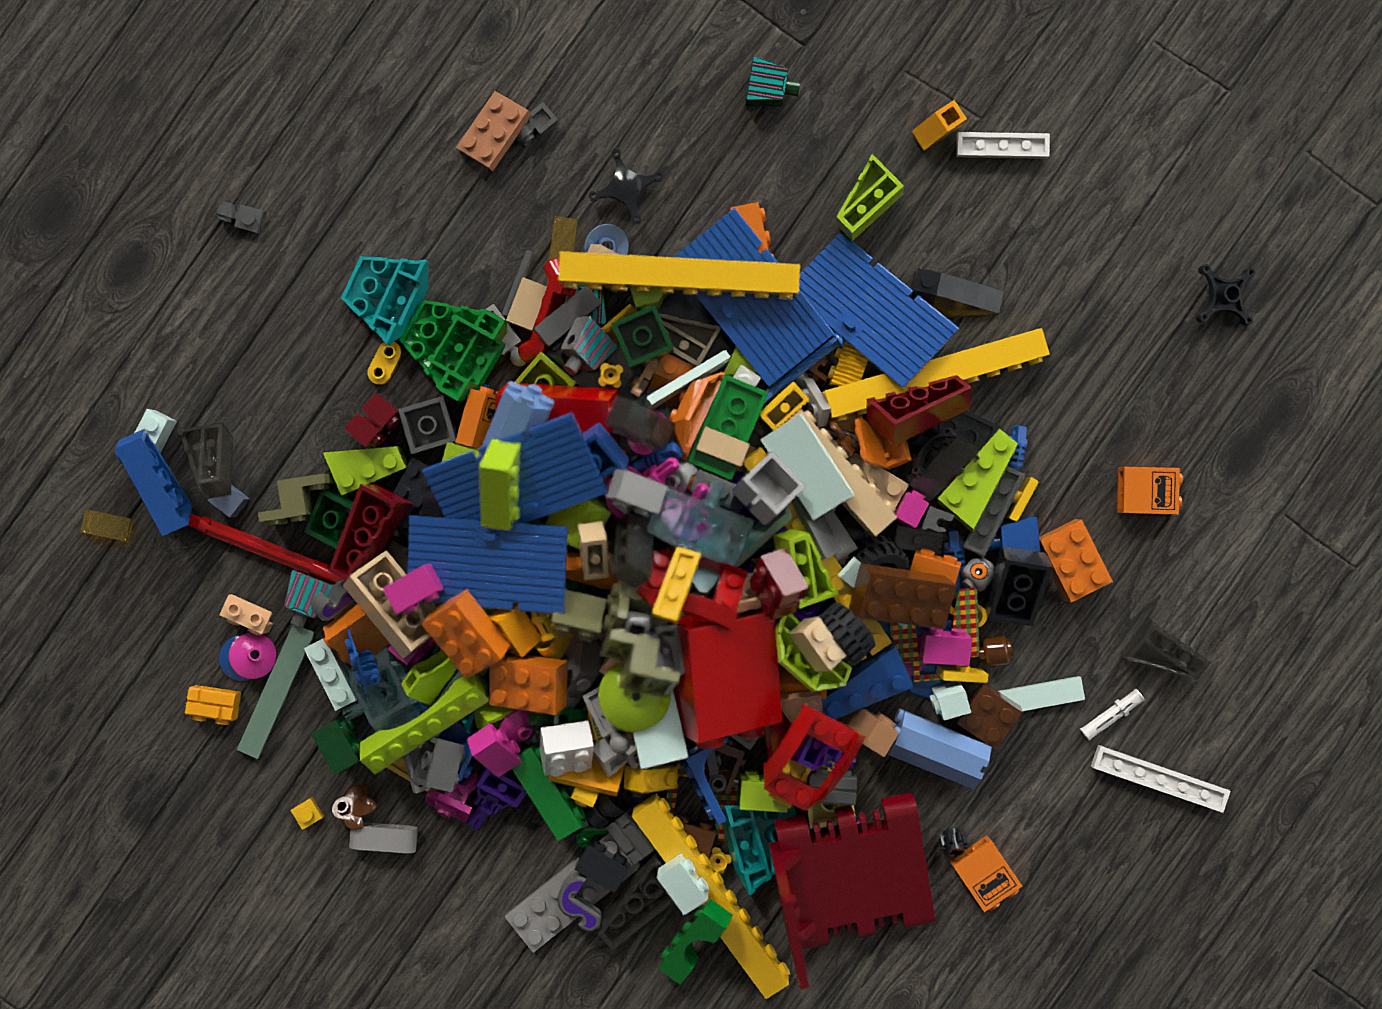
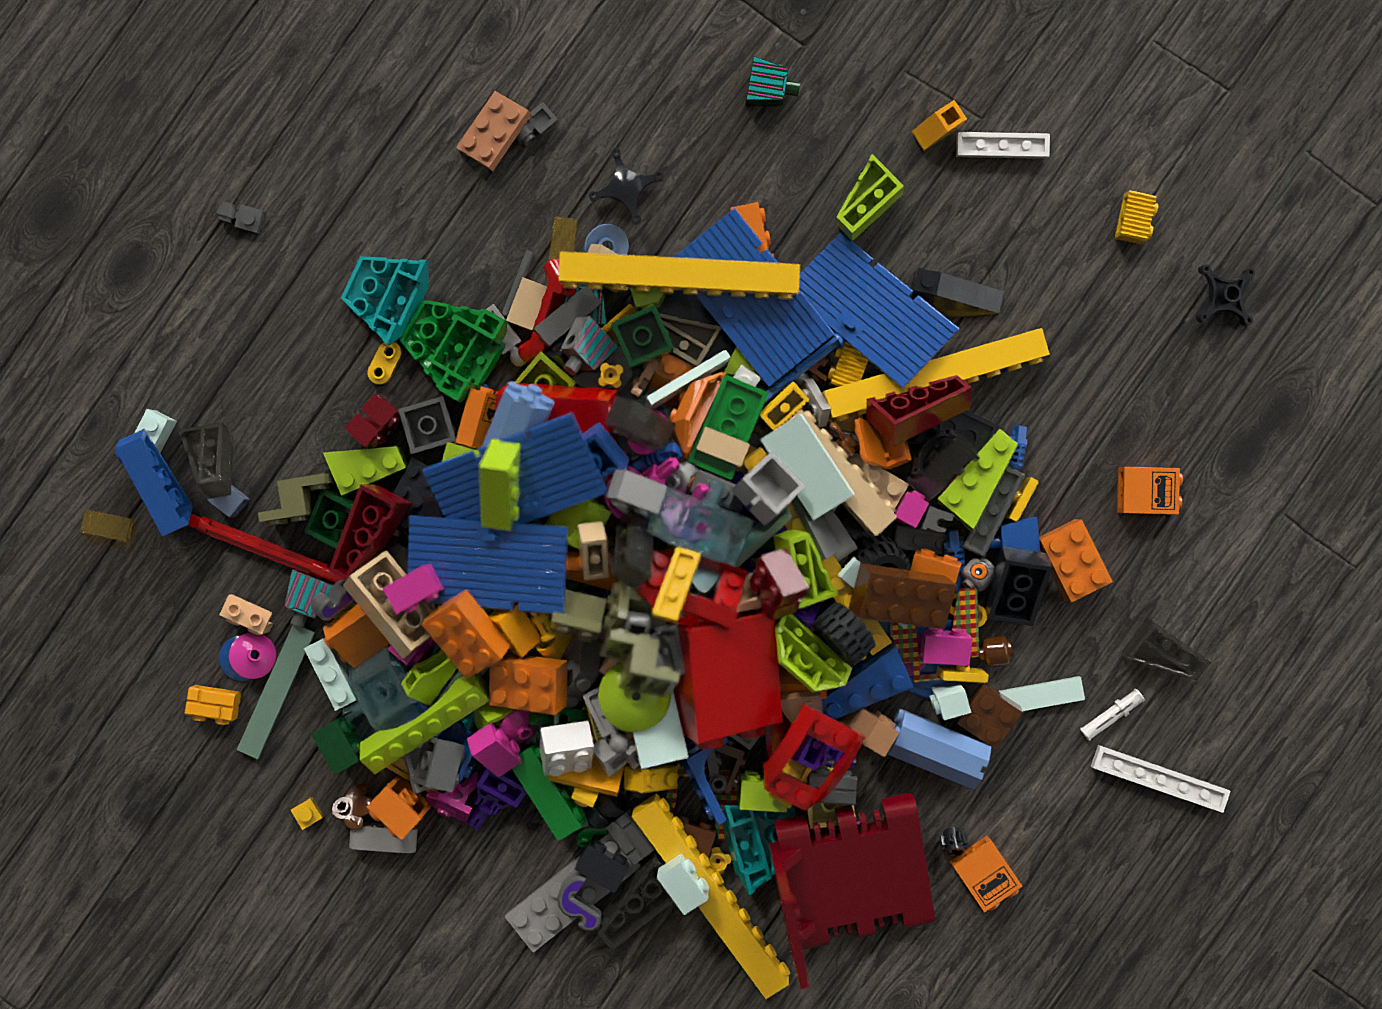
(363, 664): blue hinge -> none
(398, 807): none -> orange brick
(707, 925): green arch -> none
(817, 644): tan brick -> none
(1136, 217): none -> yellow brick

